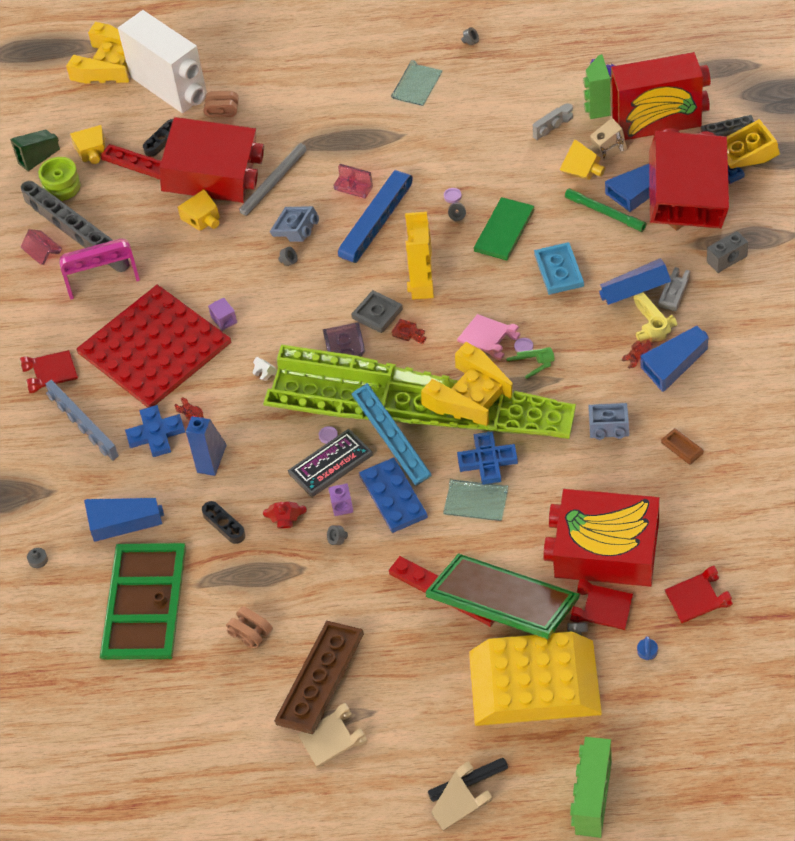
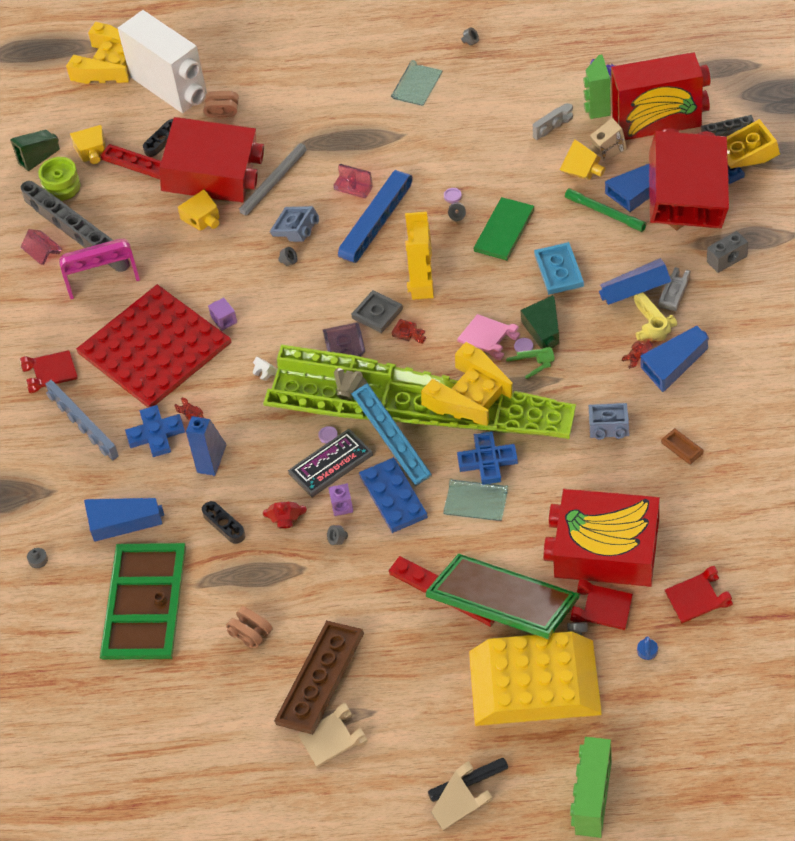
(348, 383): none -> dark tan rock
(542, 322): none -> dark green slope

